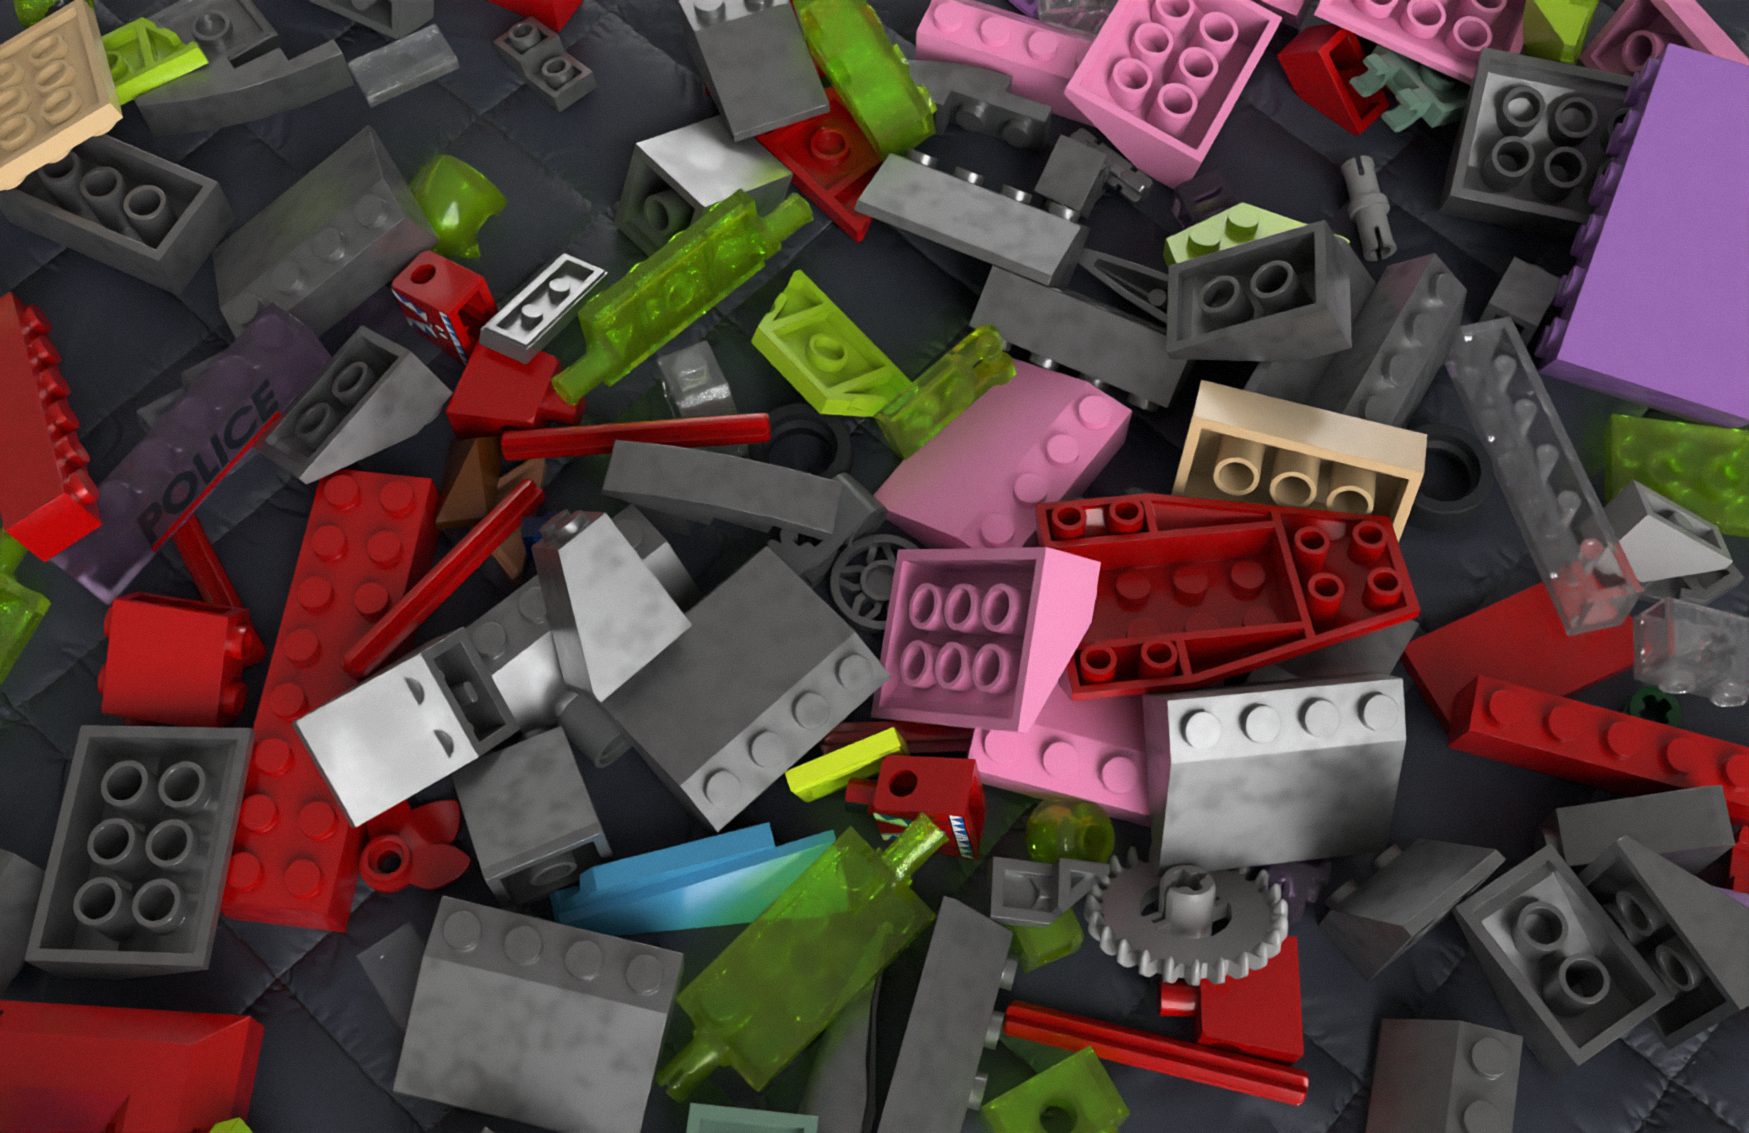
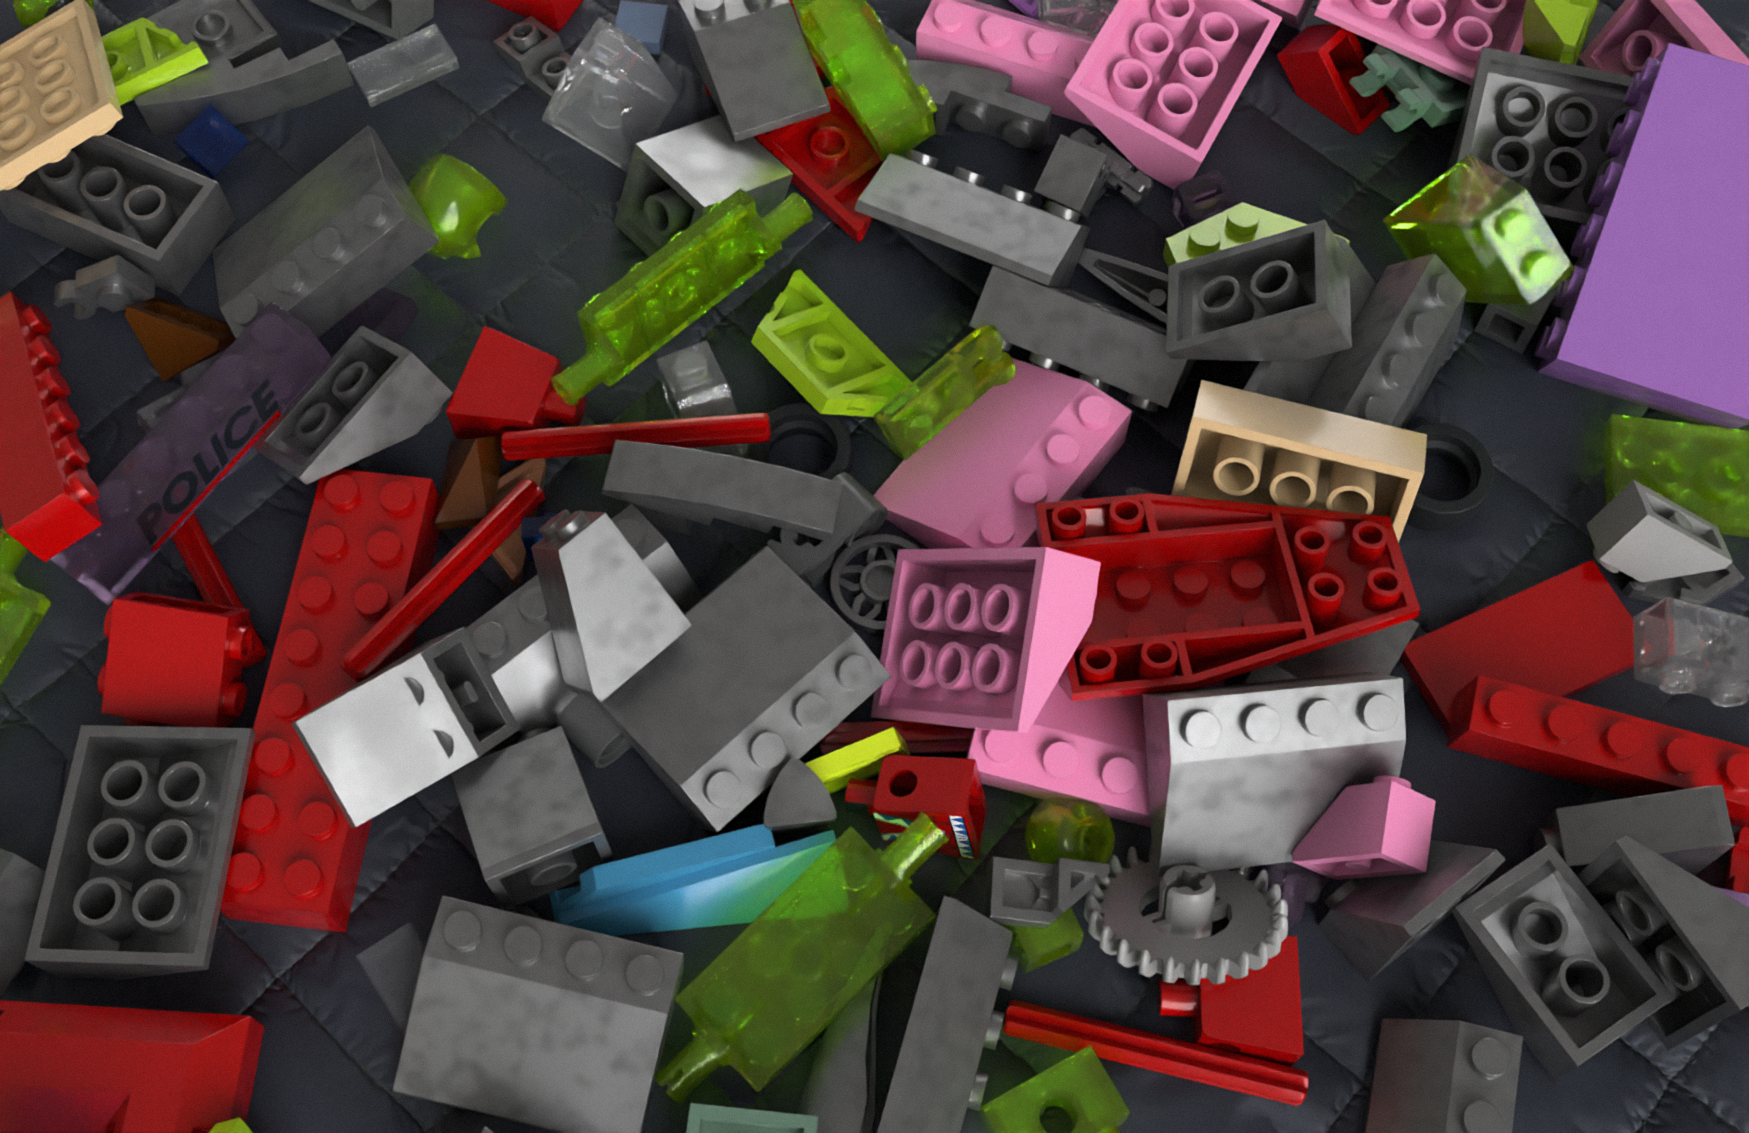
(107, 284): none -> flat silver plate
(176, 335): none -> reddish brown slope
(210, 141): none -> clear blue plate
(423, 843): red plate -> none
(444, 303): red torso -> none
(543, 308): flat silver tile -> none
(610, 94): none -> clear slope
(644, 22): none -> sand blue tile
(798, 801): none -> flat silver tile
(1368, 208): light grey pin -> none
(1370, 832): none -> bright pink slope
(1483, 233): none -> clear neon green slope
(1542, 478): clear brick -> none
(1654, 698): dark green bush -> none

